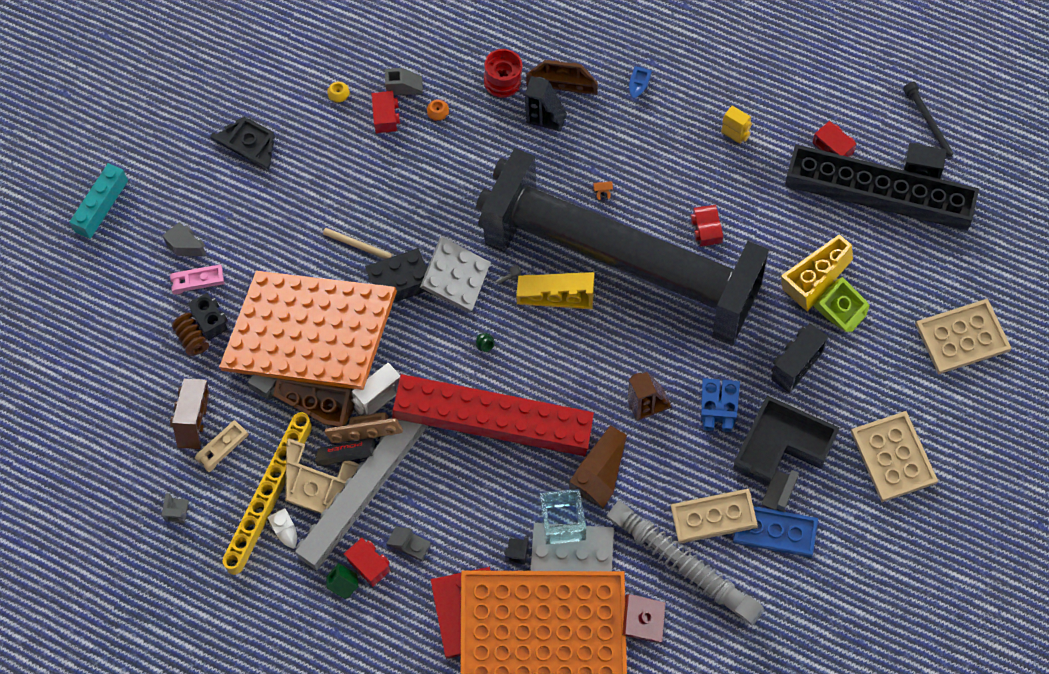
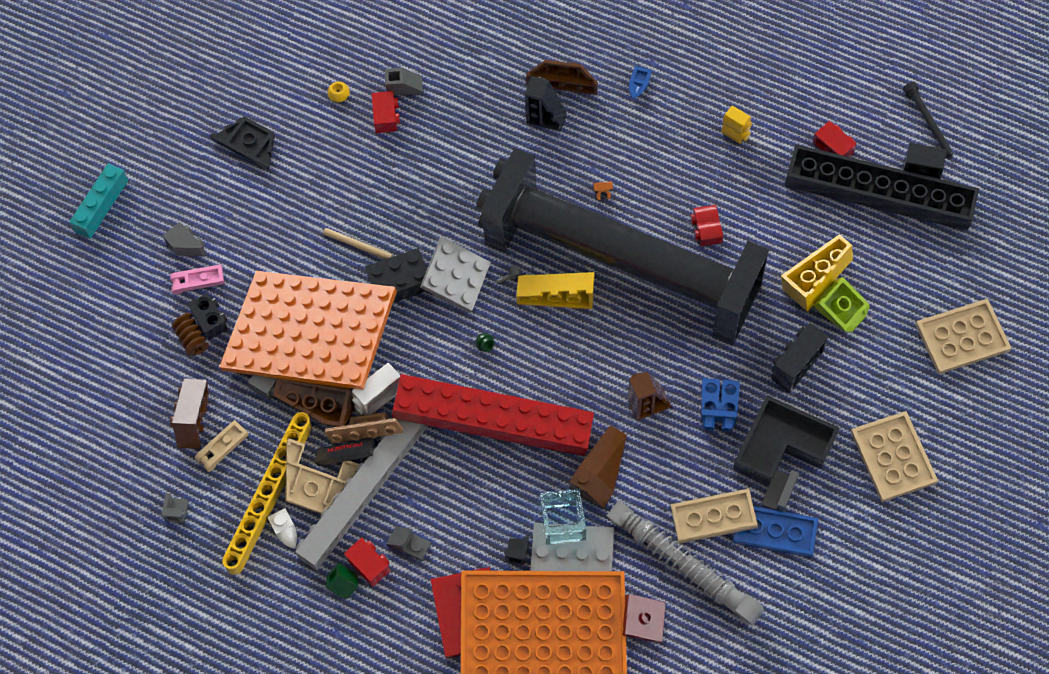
(437, 114): orange plate -> none
(502, 73): red wheel -> none

